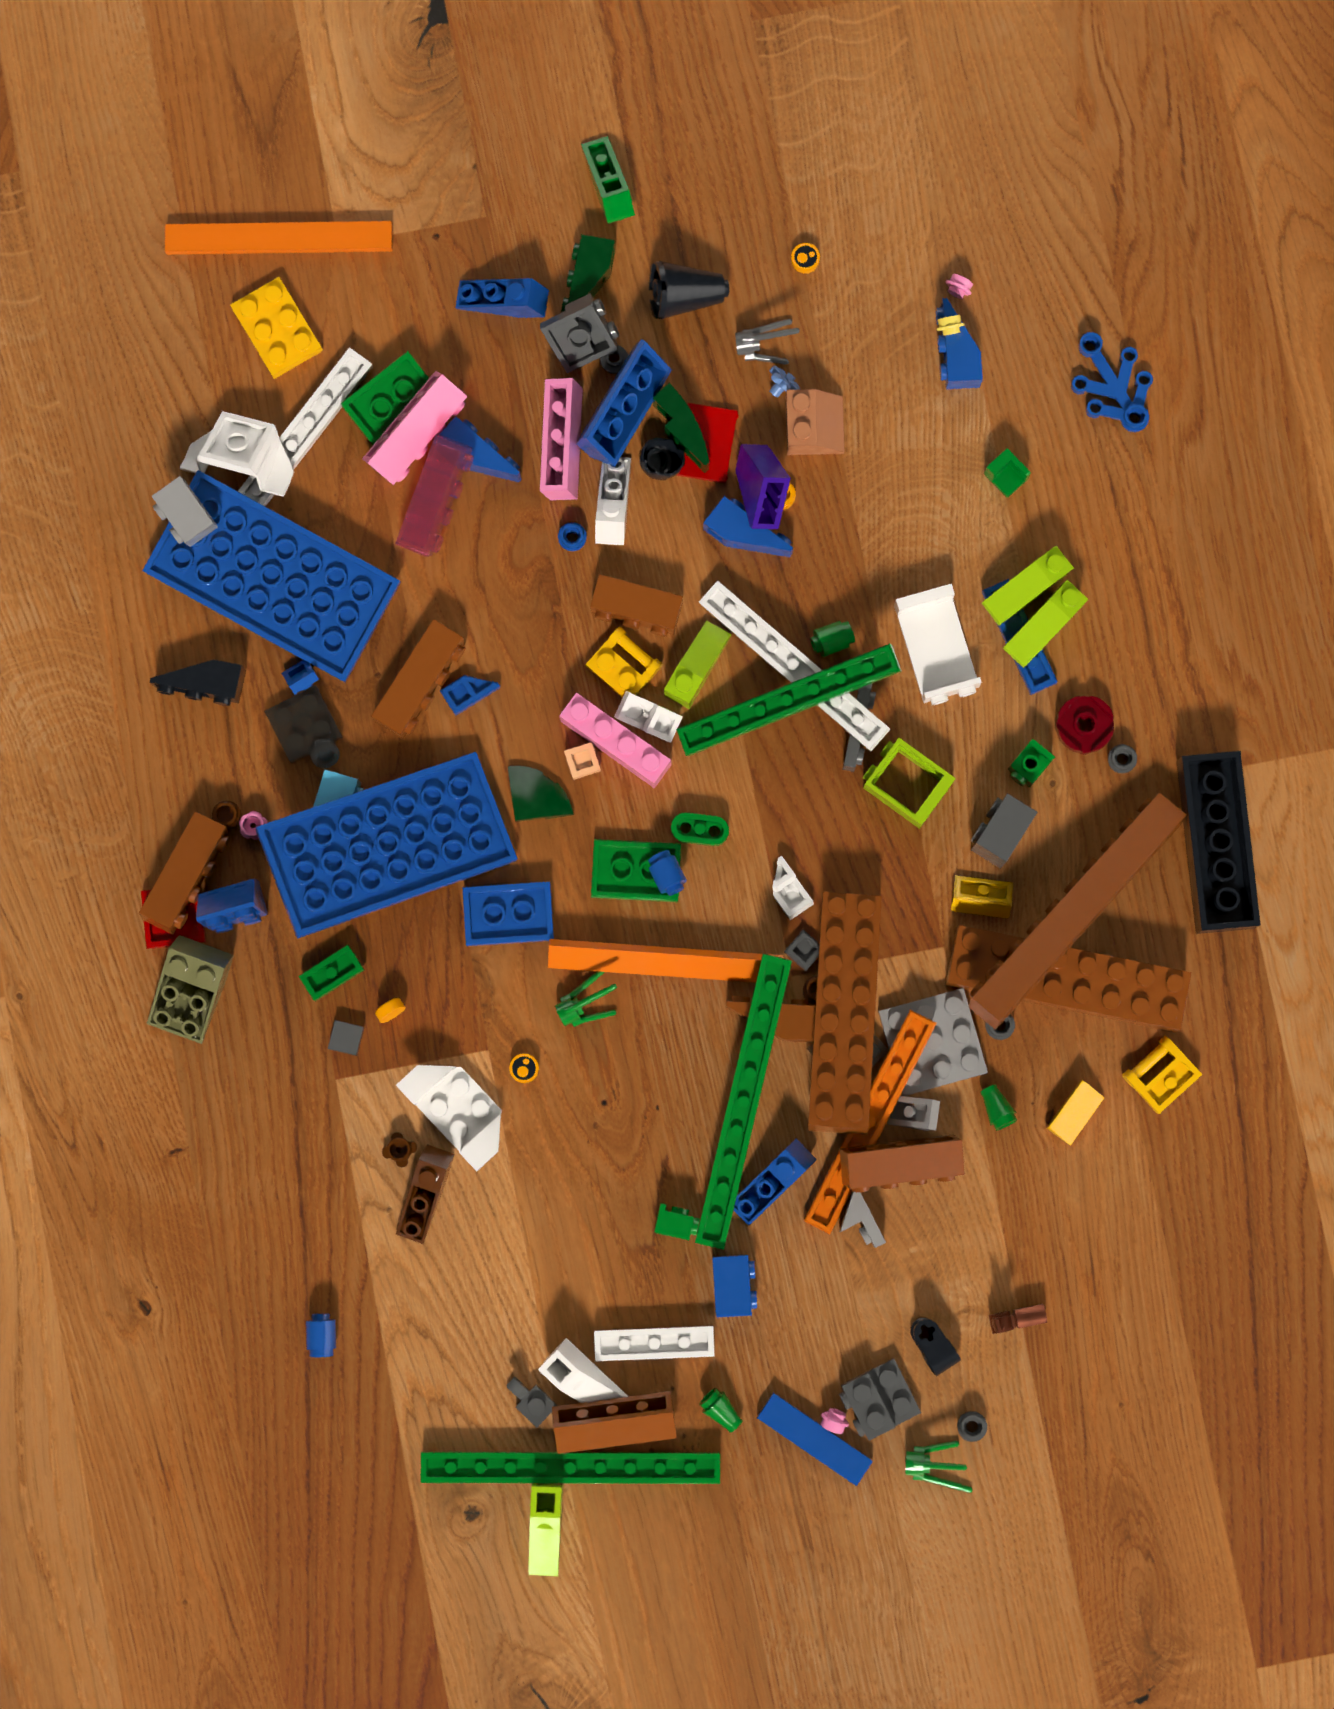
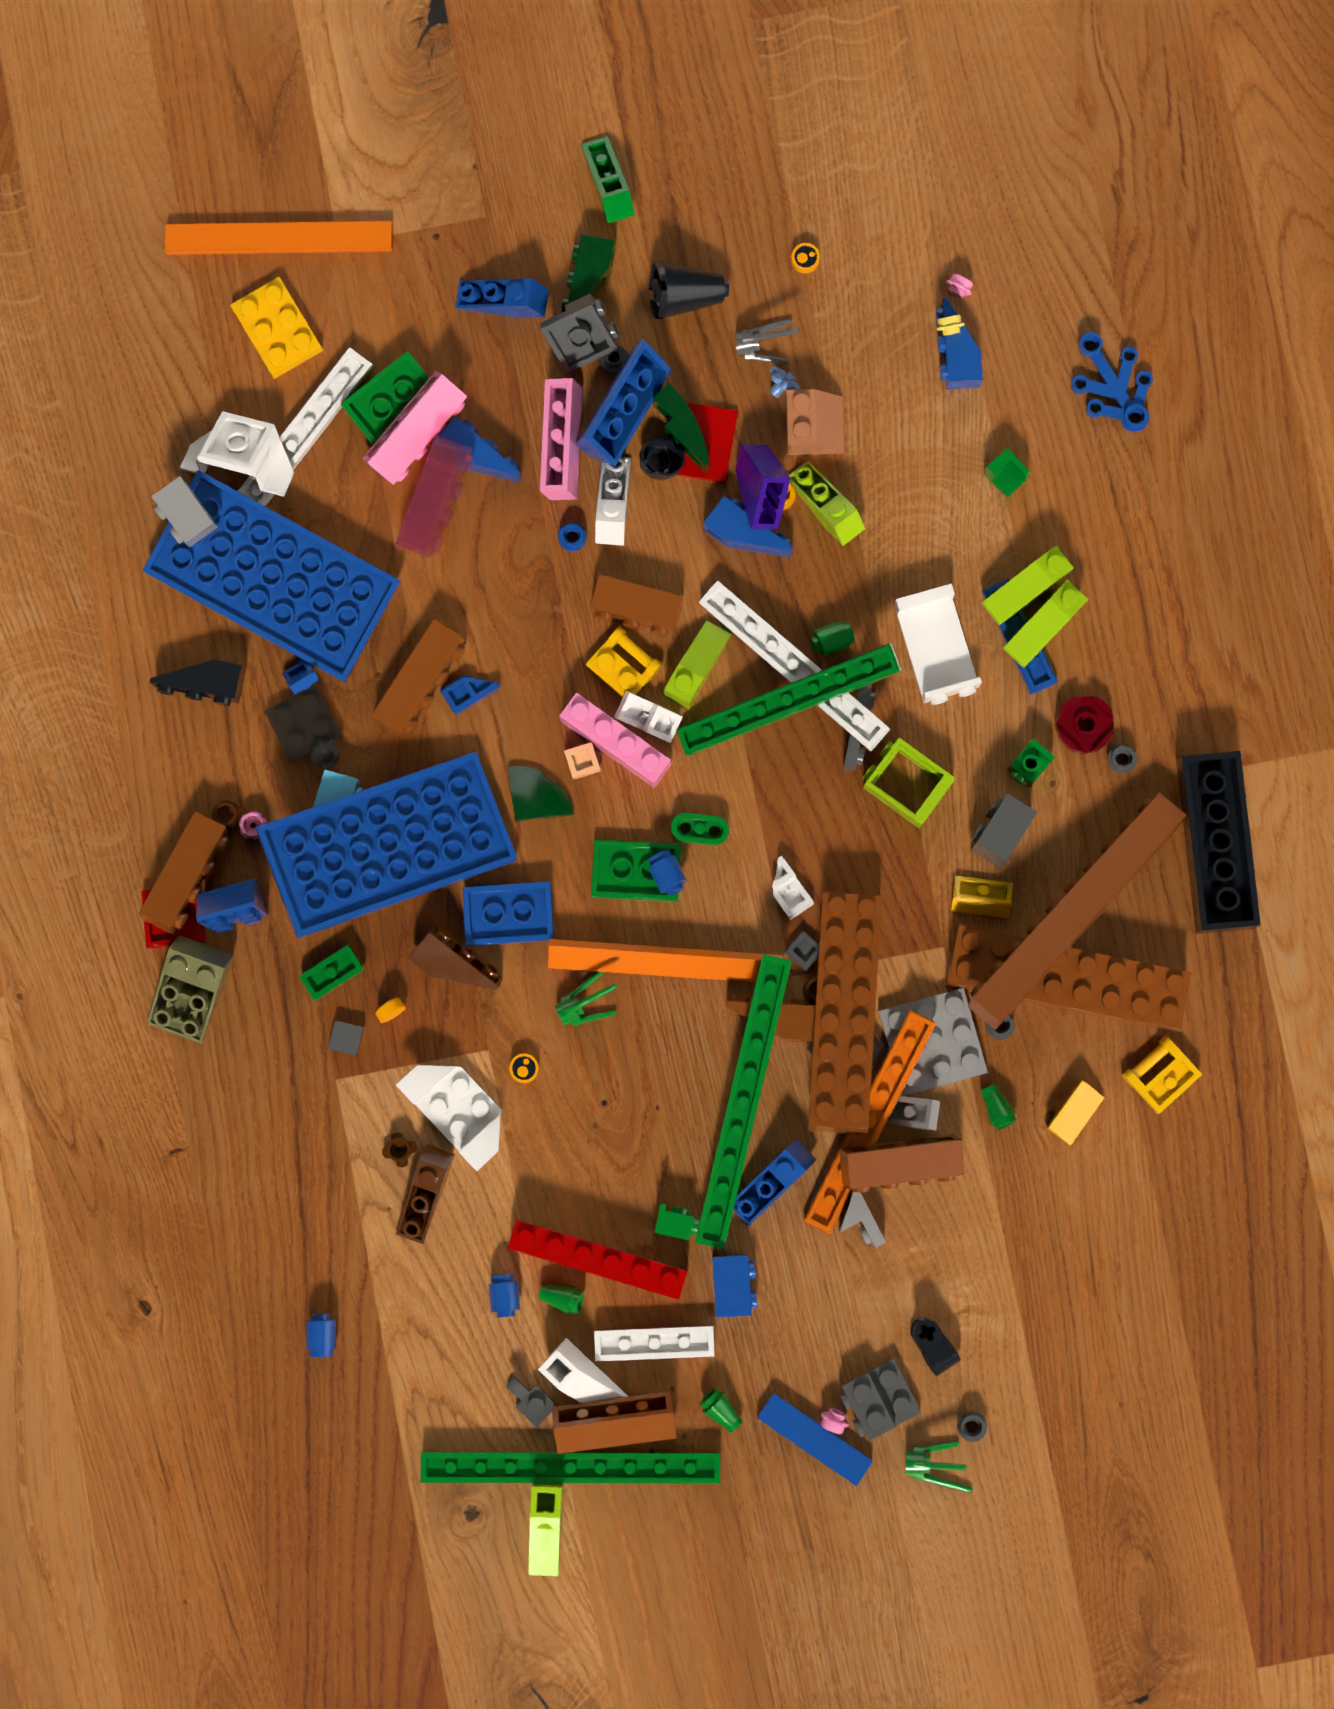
(448, 960): none -> reddish brown slope
(504, 1295): none -> blue brick
(563, 1297): none -> green cone
(597, 1259): none -> red brick
(827, 503): none -> lime slope
(1020, 1318): copper bar -> none

